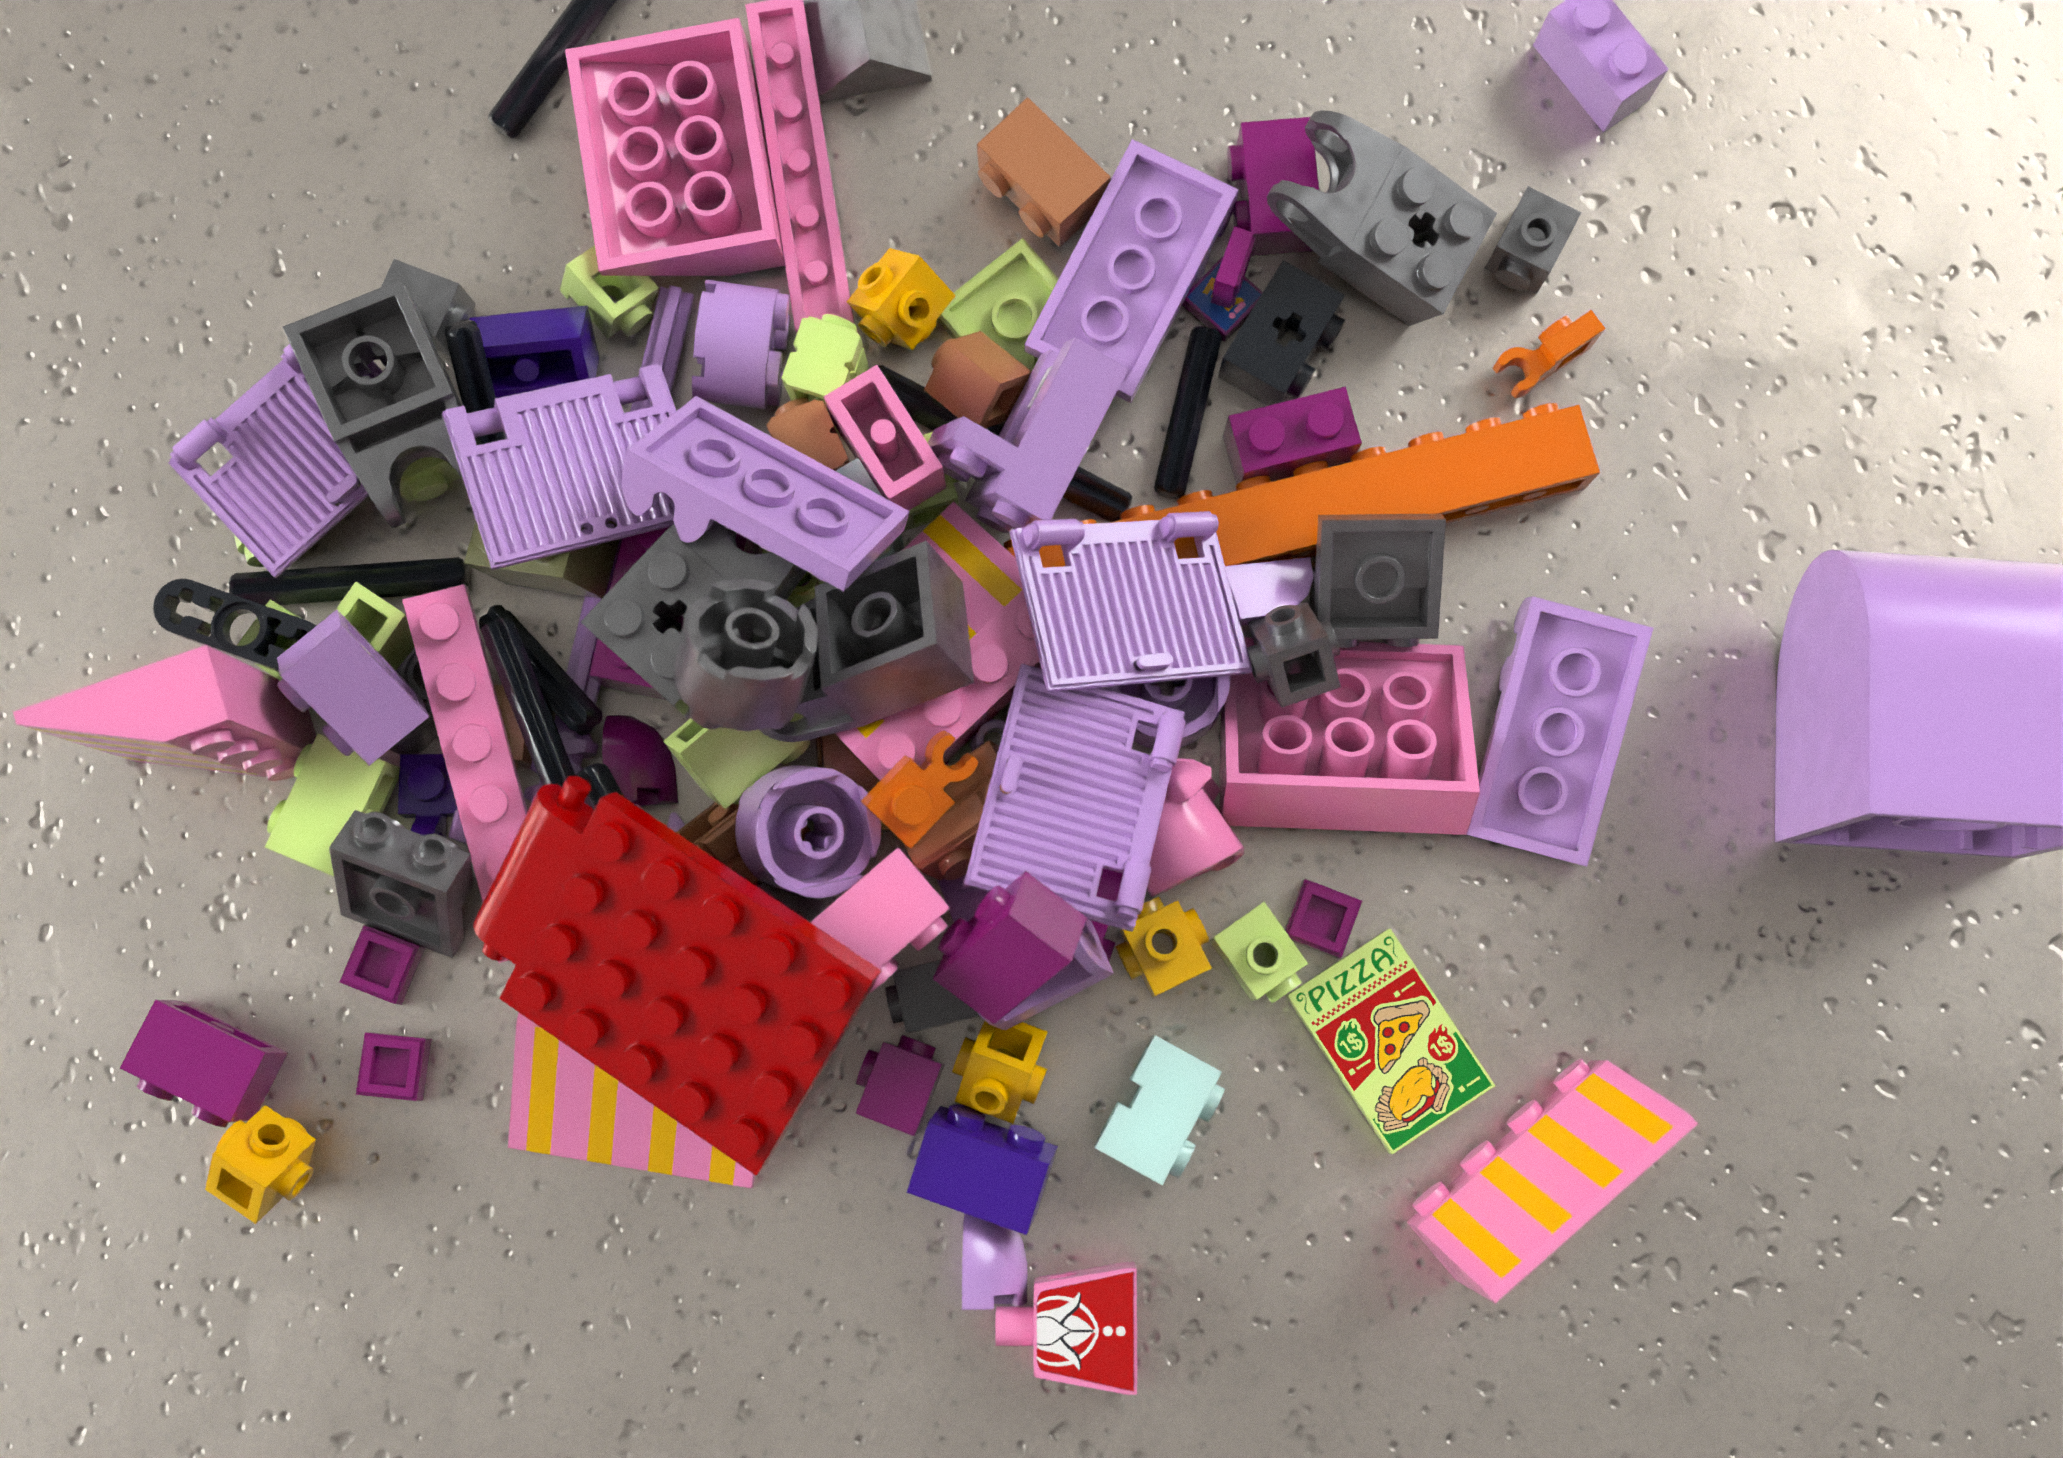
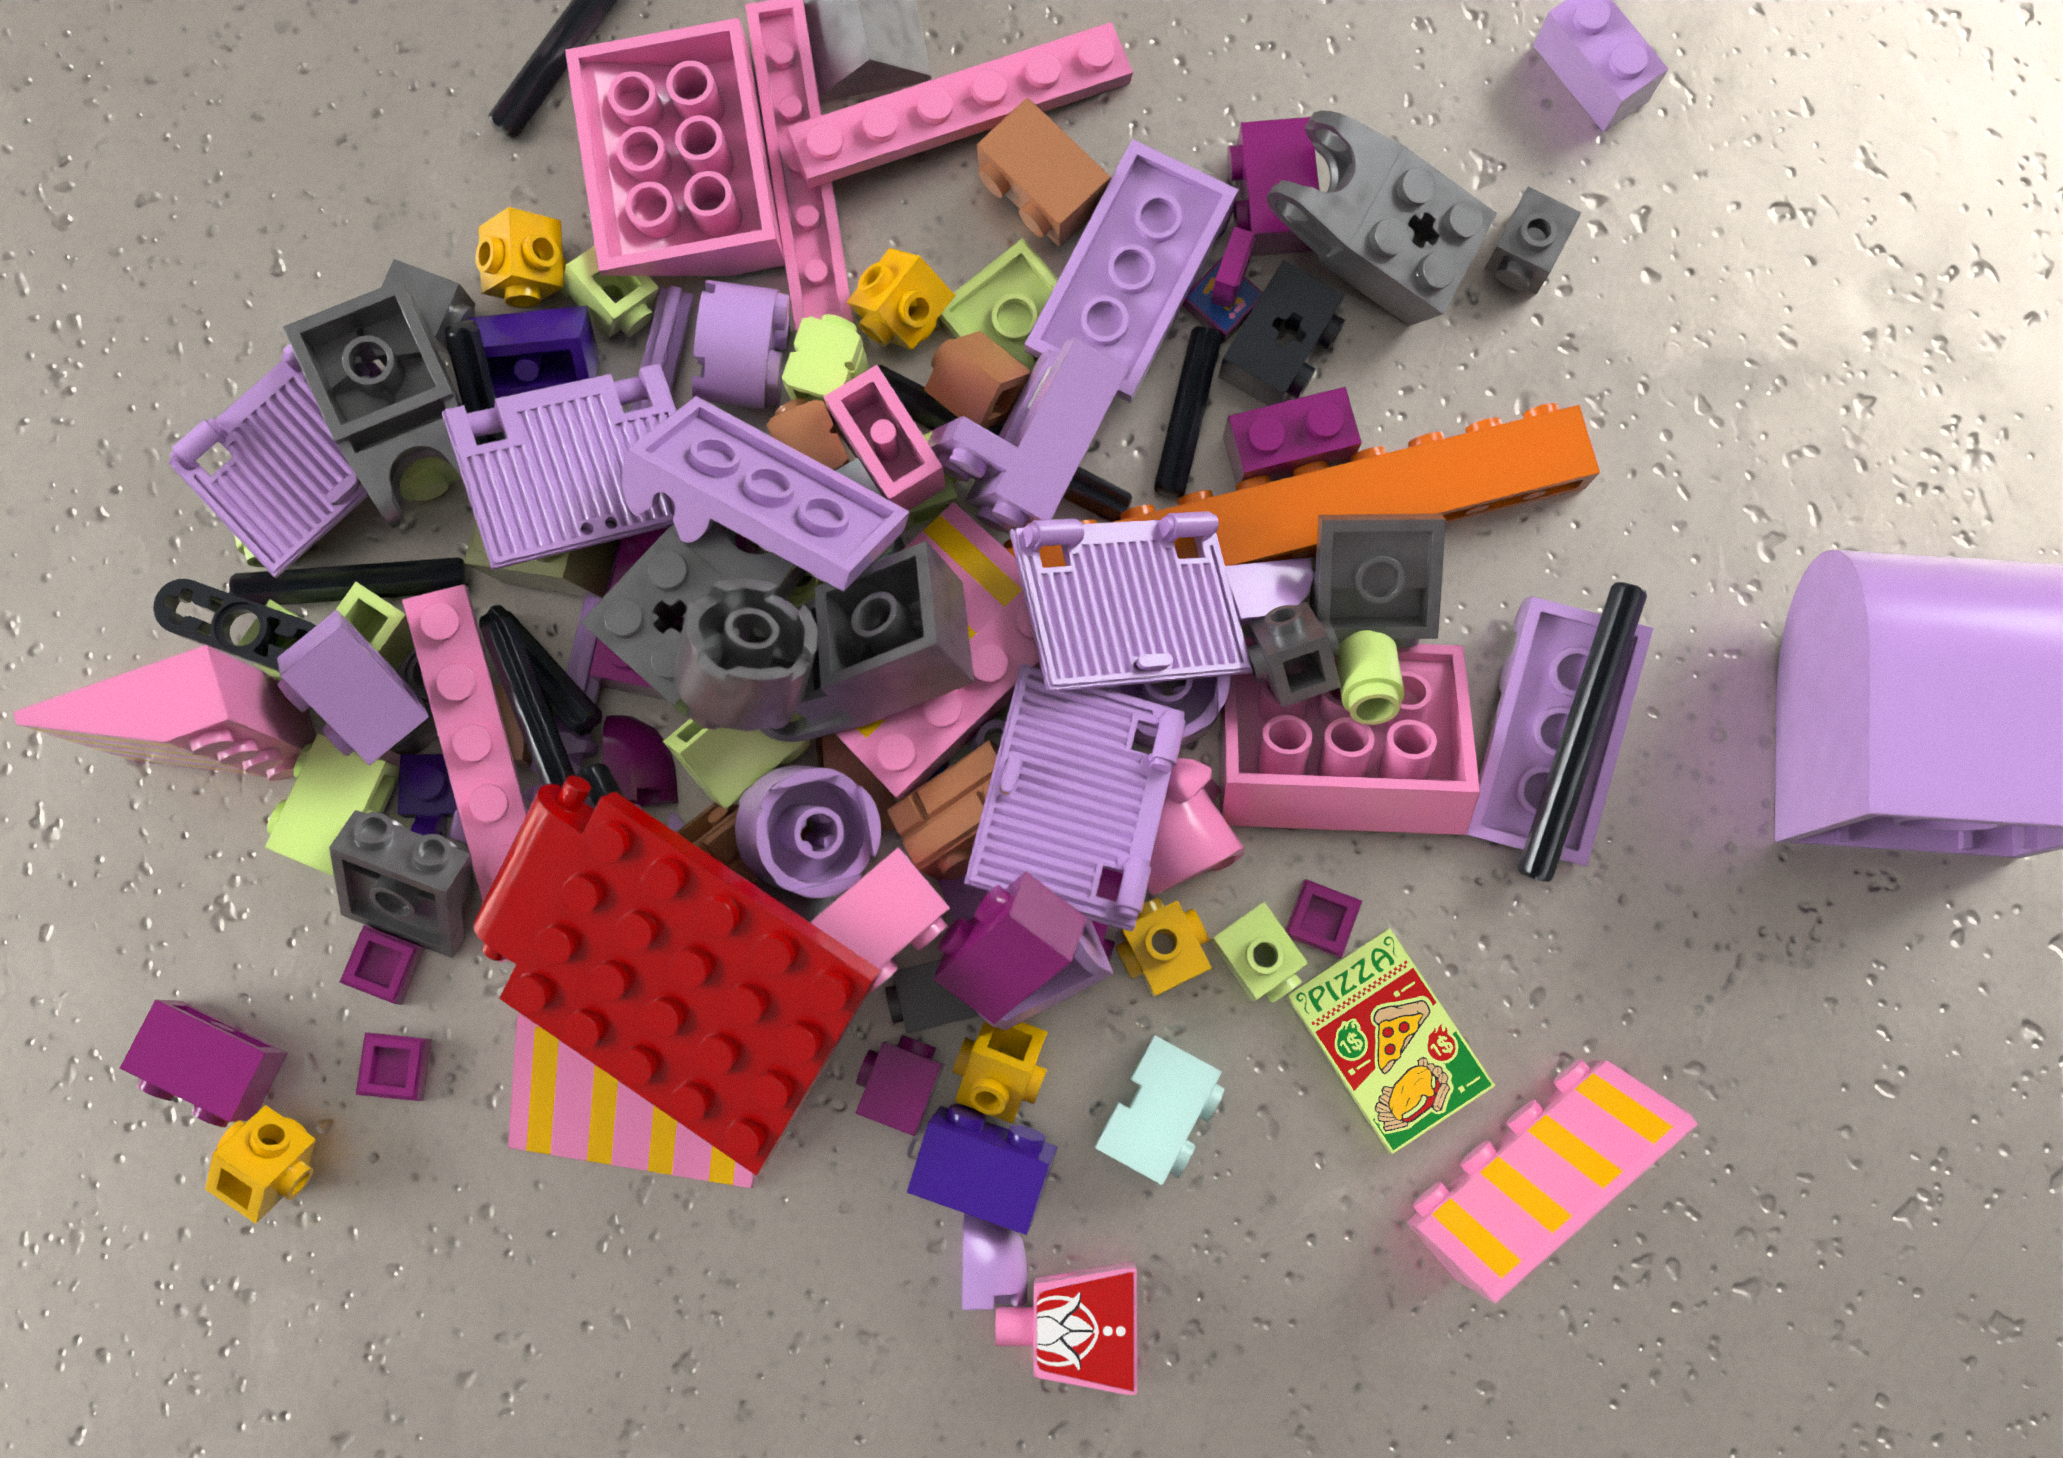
(520, 257): none -> yellow brick
(913, 795): orange plate -> none
(957, 105): none -> bright pink plate
(1370, 677): none -> yellowish green brick
(1560, 345): orange plate -> none
(1582, 731): none -> black axle

